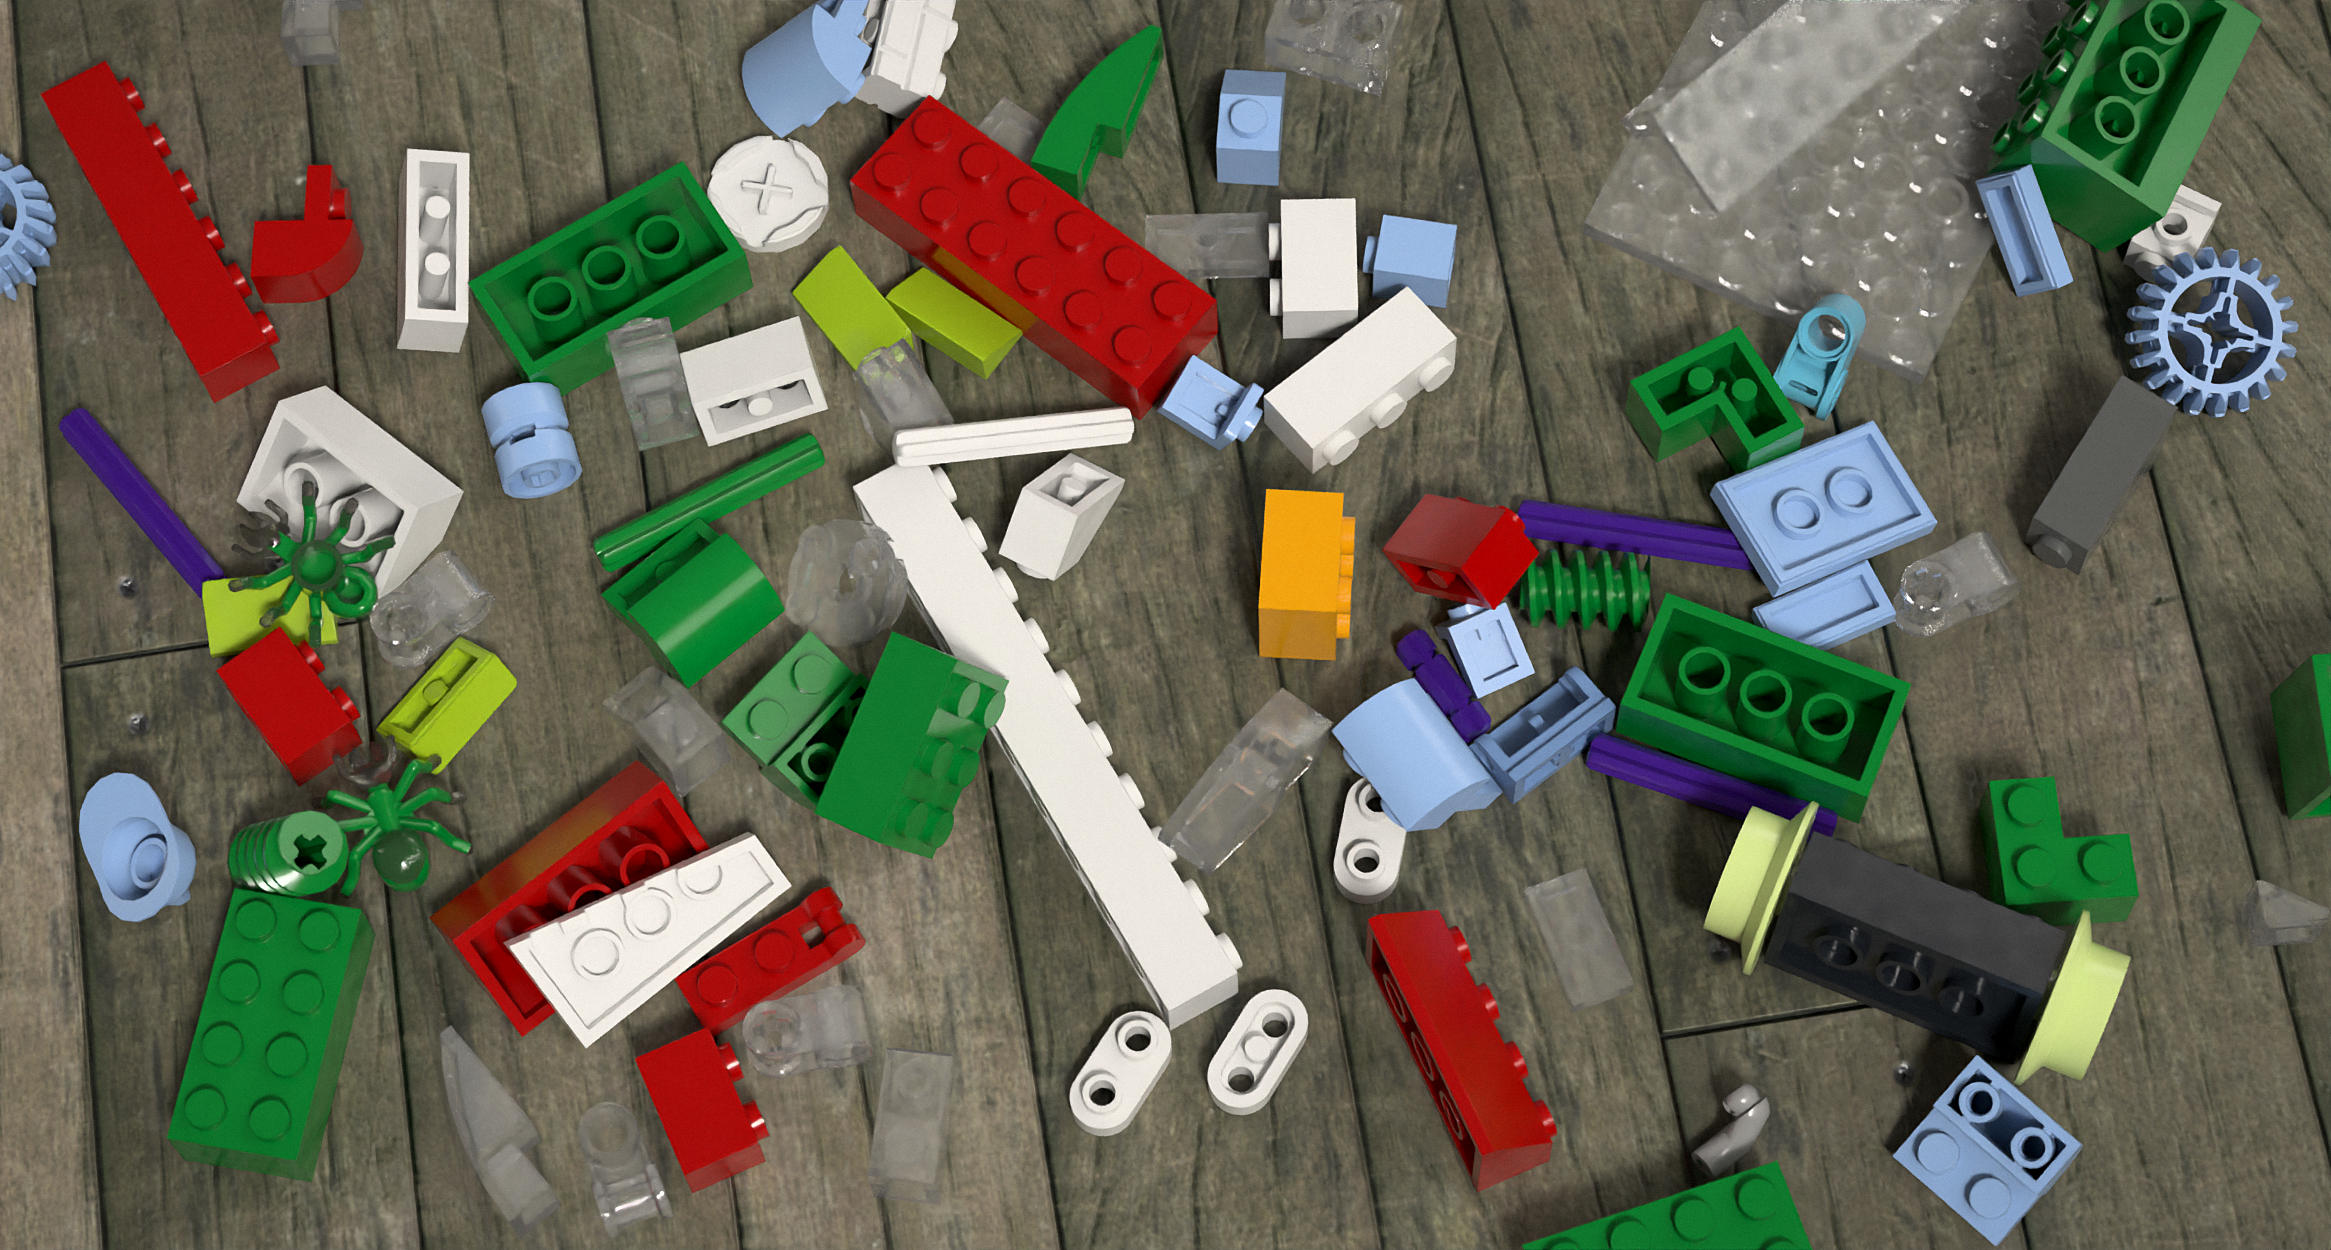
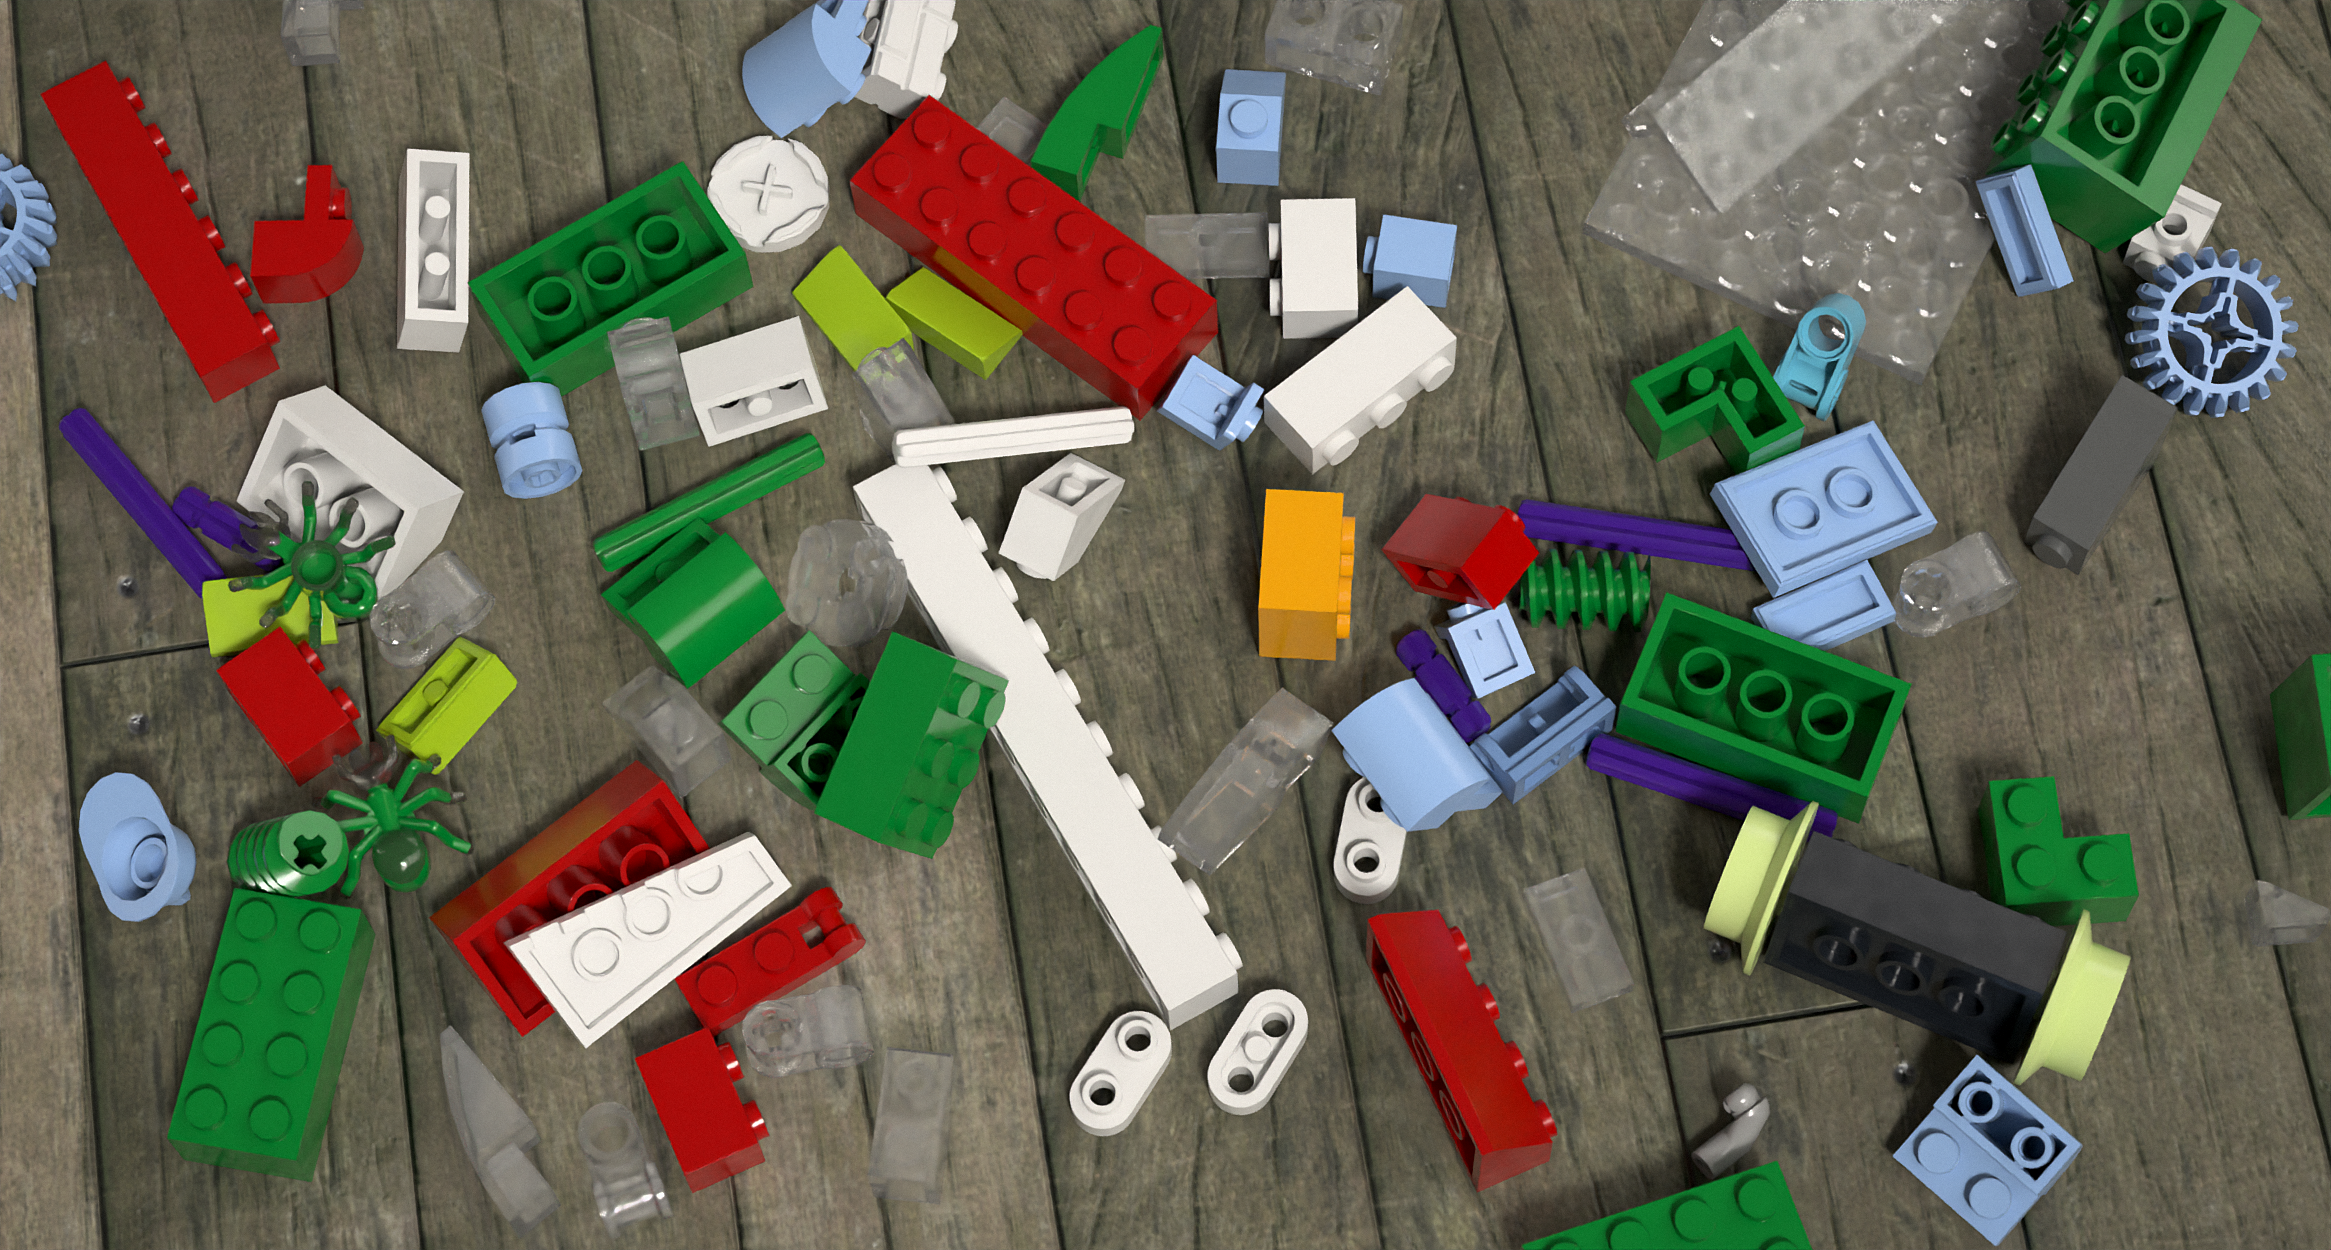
(217, 521): none -> dark purple axle

